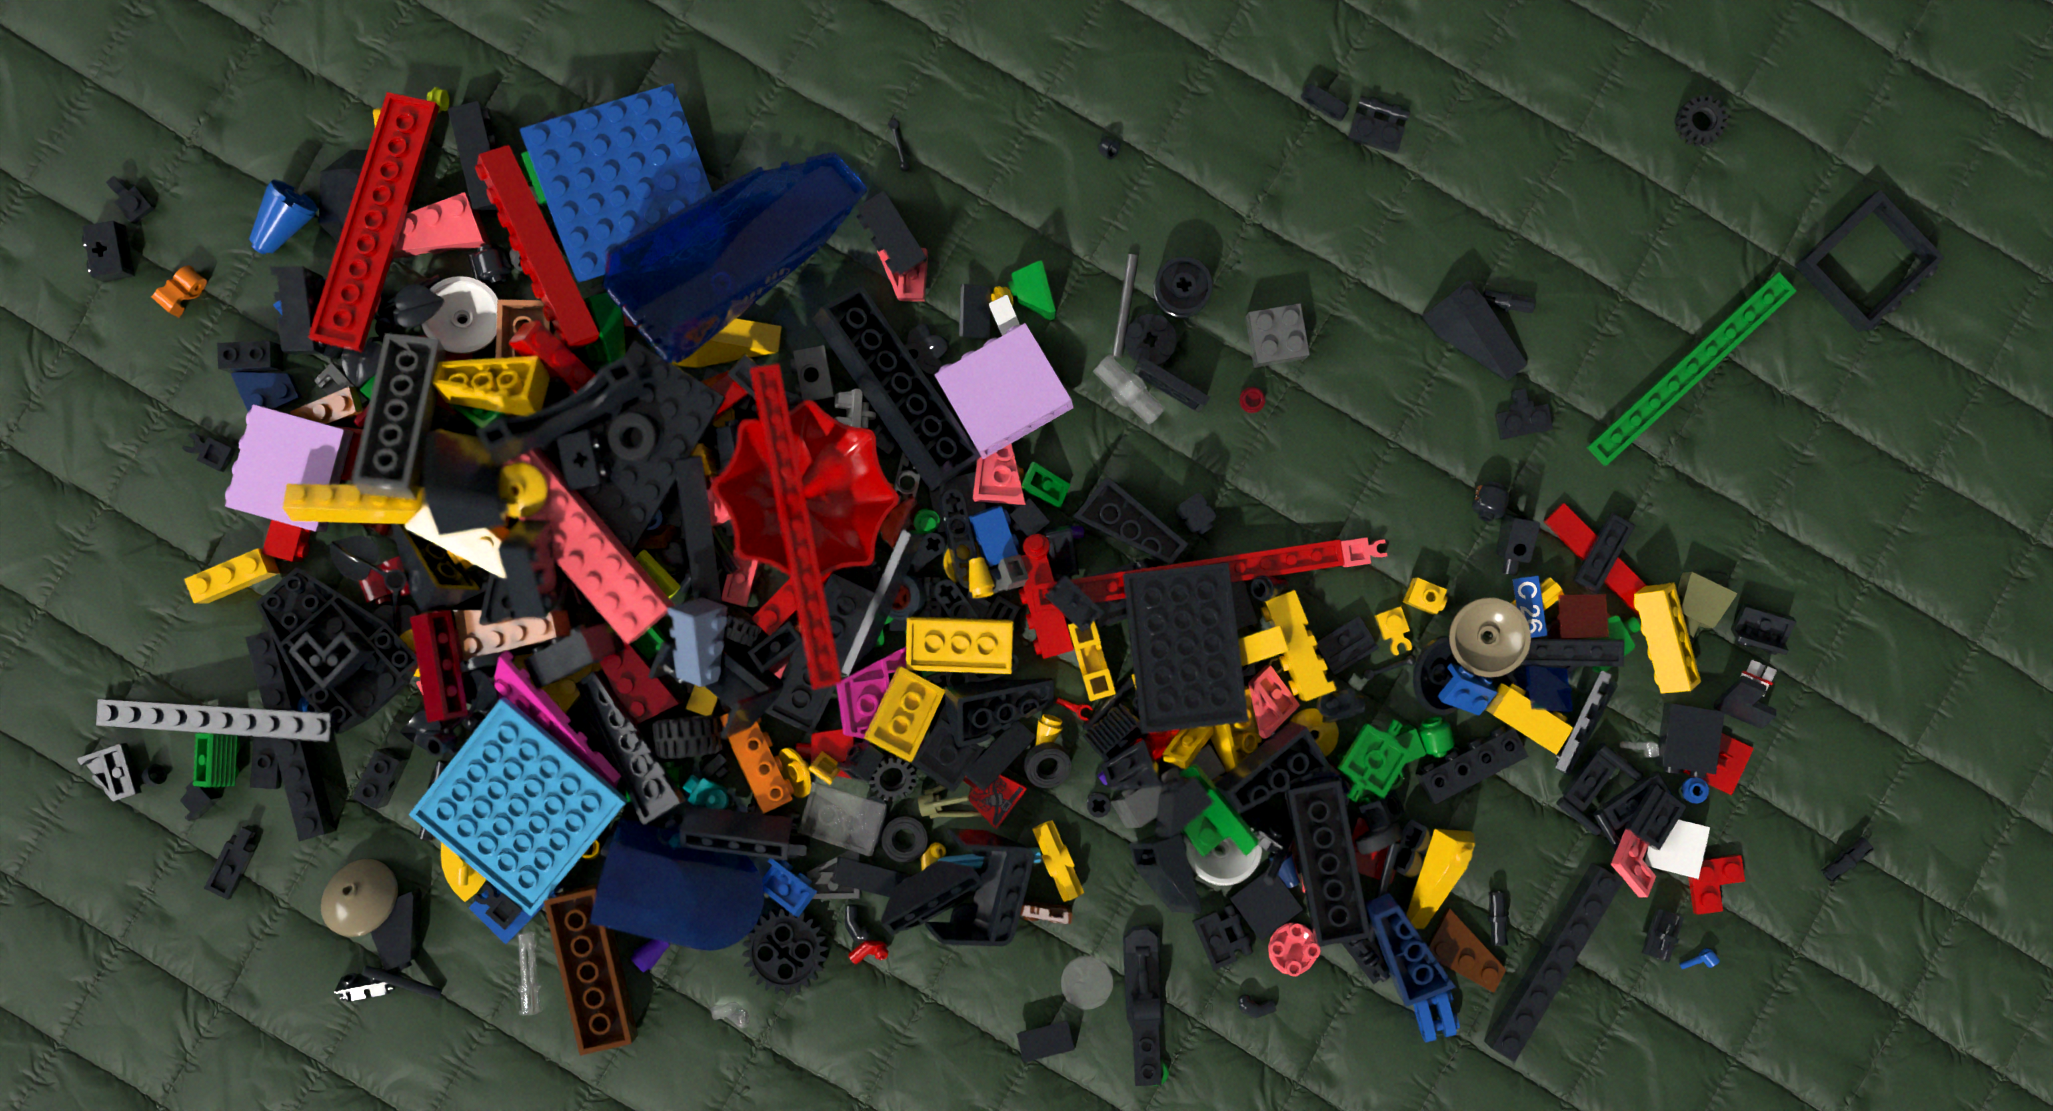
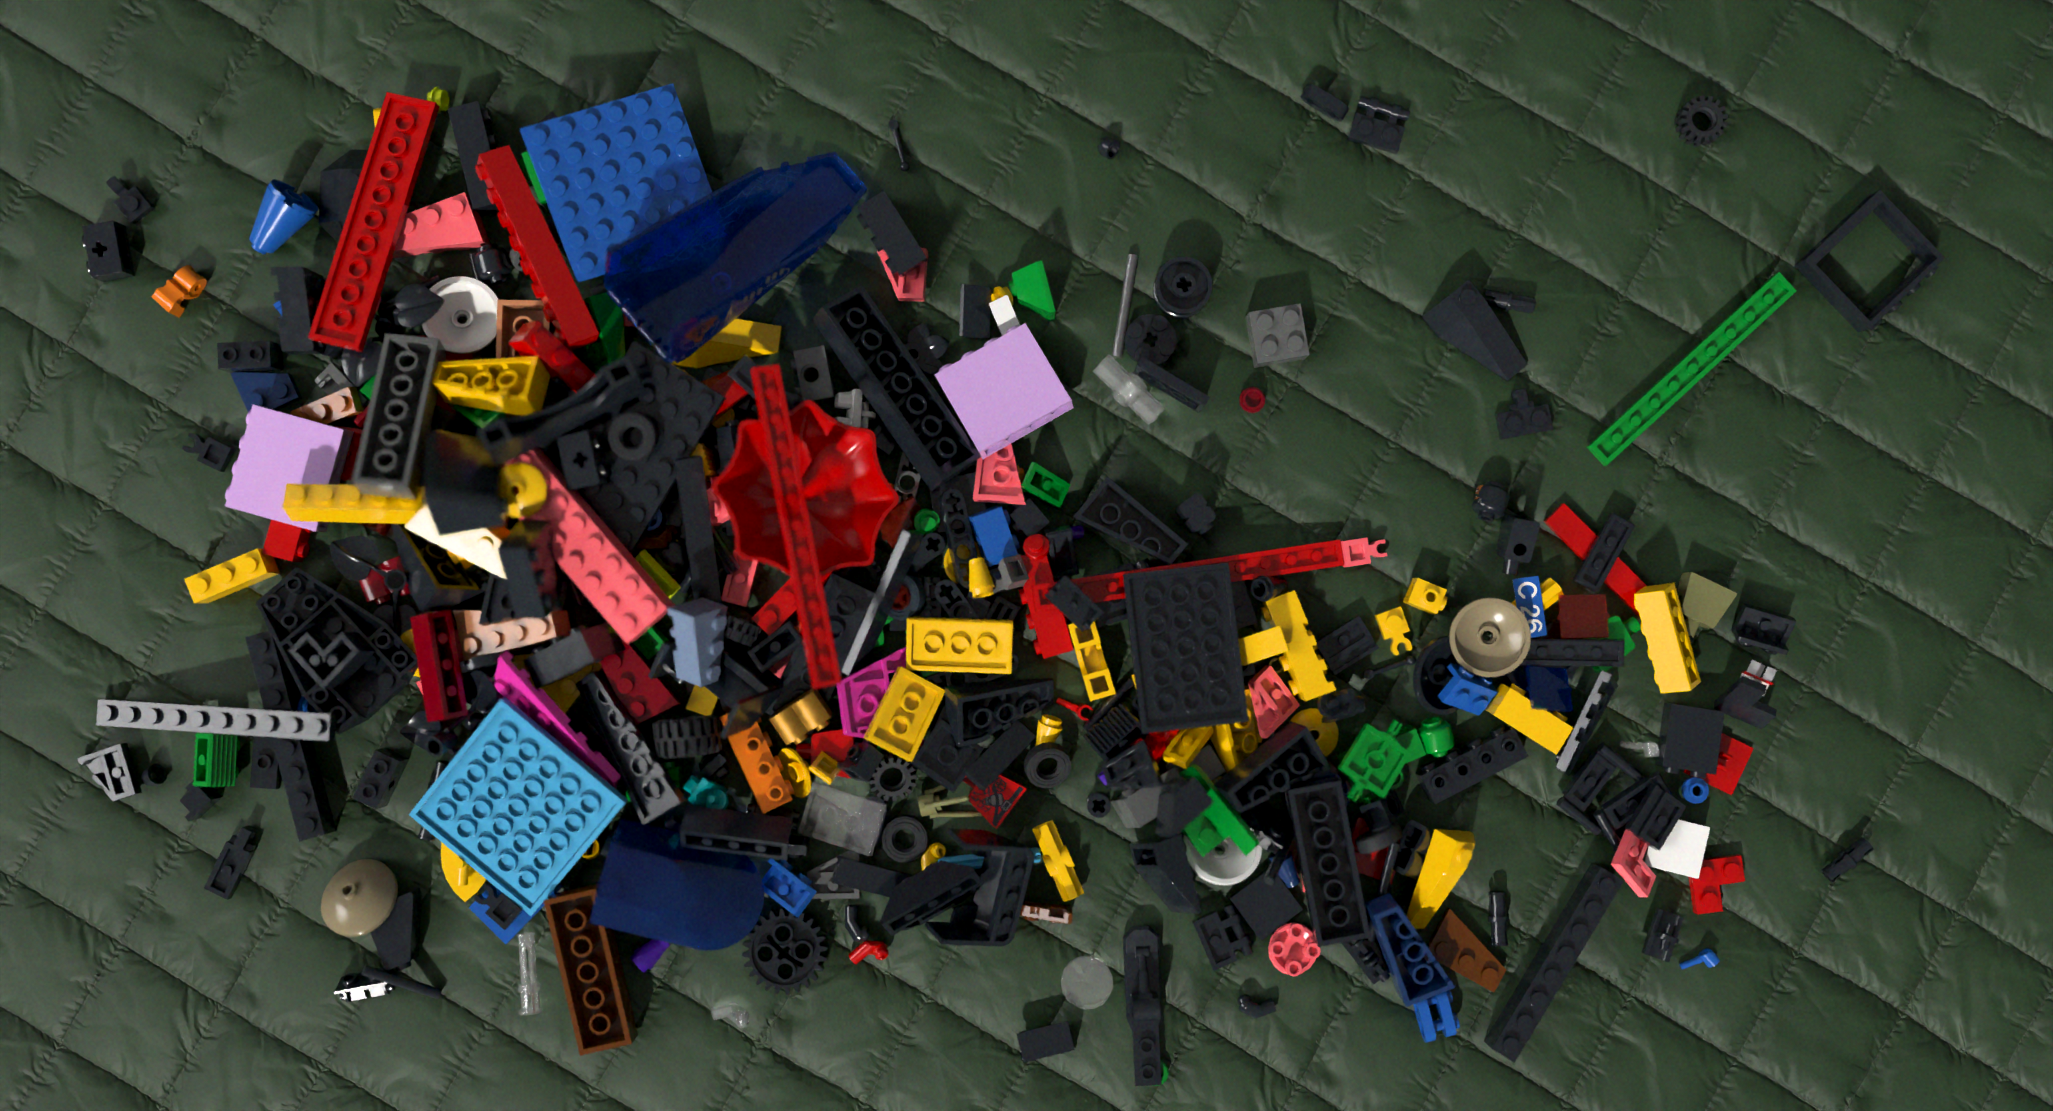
(801, 716): none -> pearl gold brick

